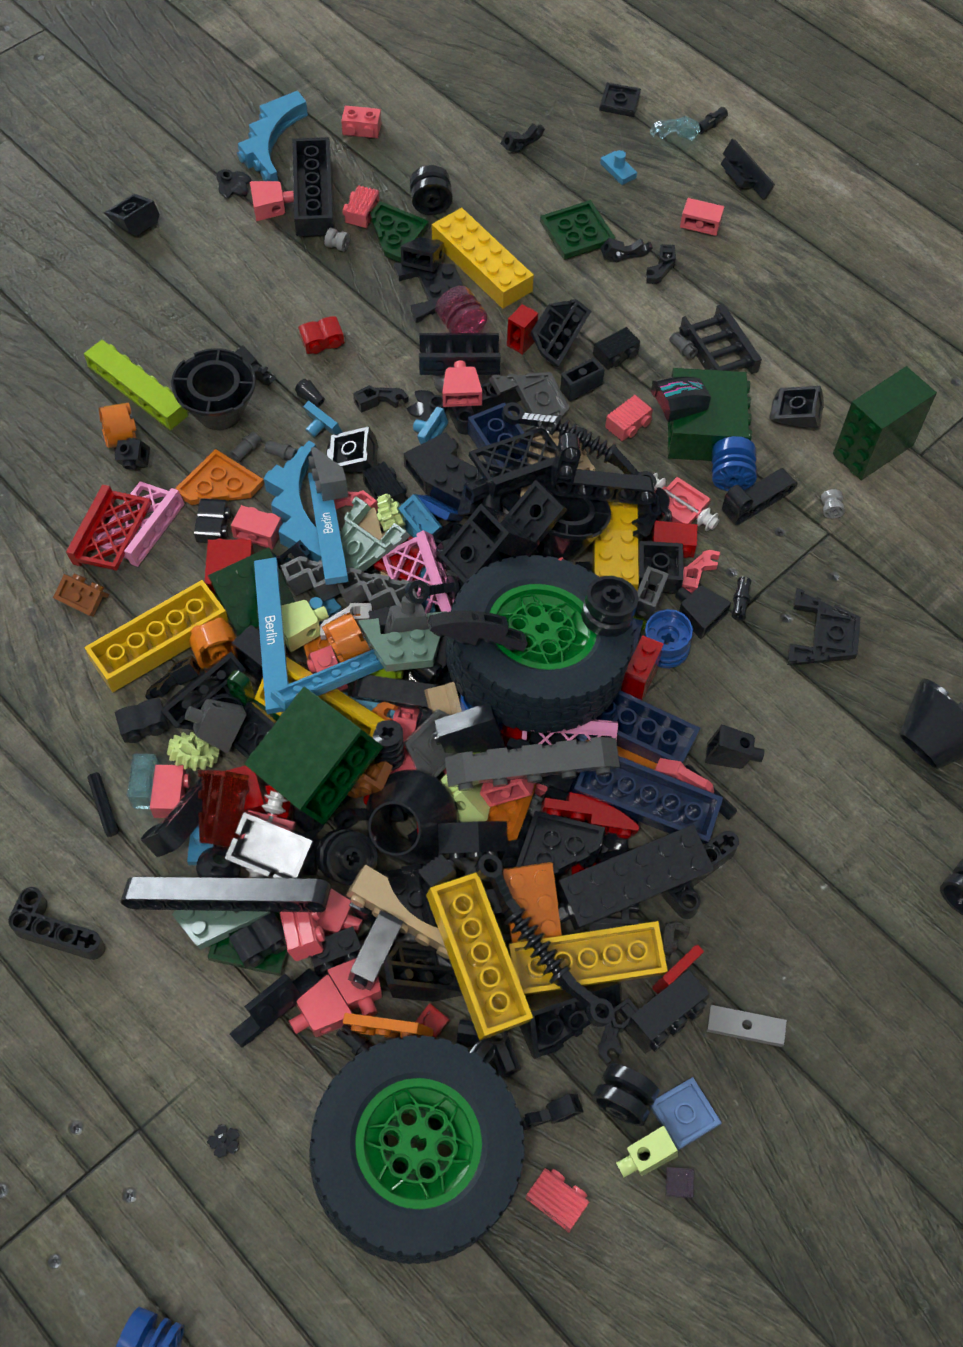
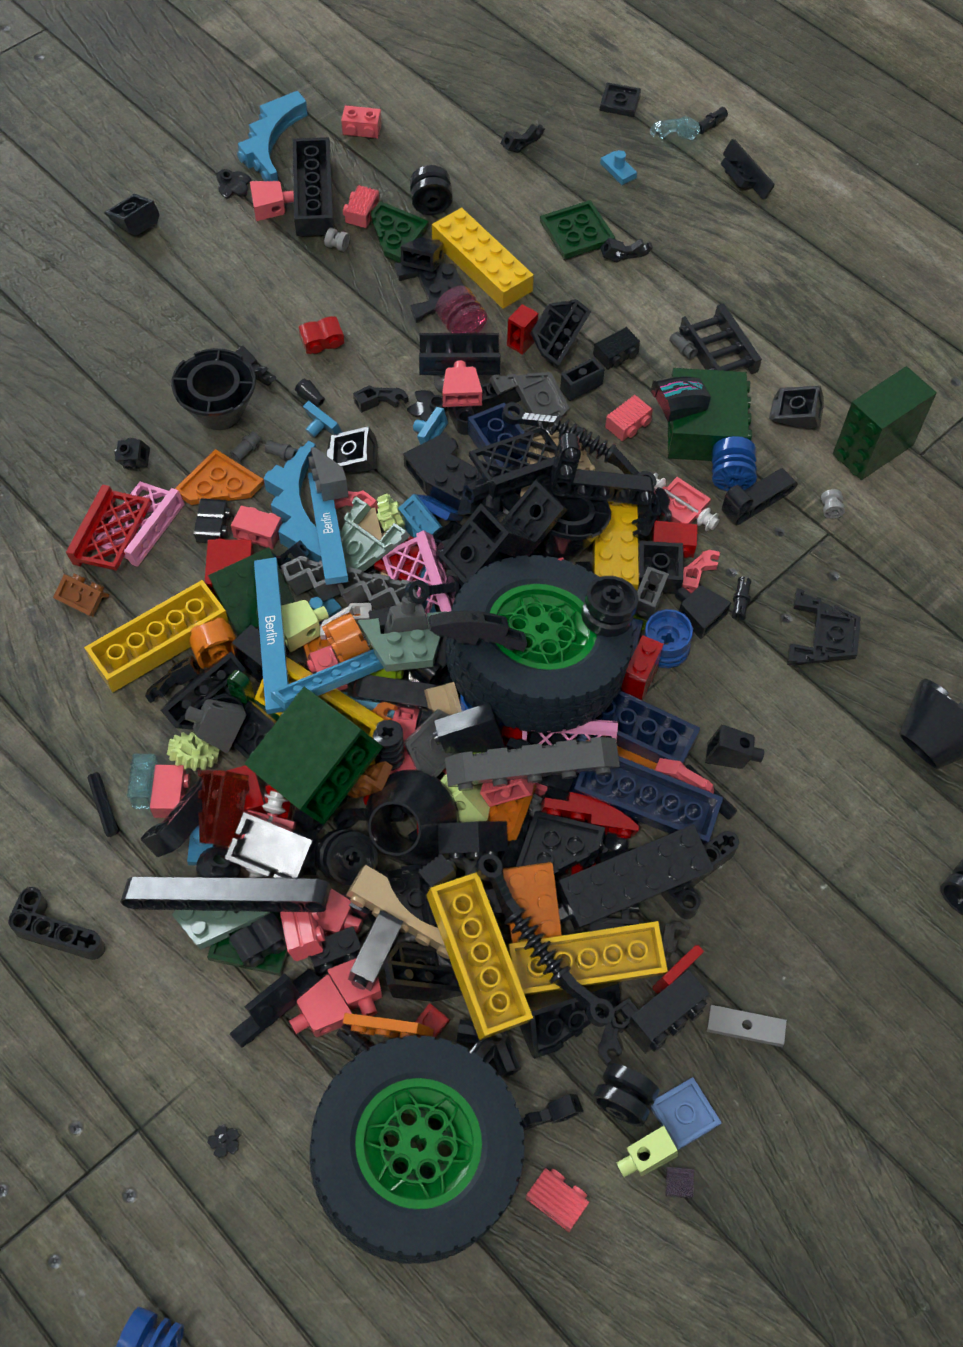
(116, 423): orange brick -> none
(135, 384): lime brick -> none
(141, 720): black brick -> none
(383, 480): black brick -> none
(665, 263): black piece -> none
(702, 216): coral brick -> none

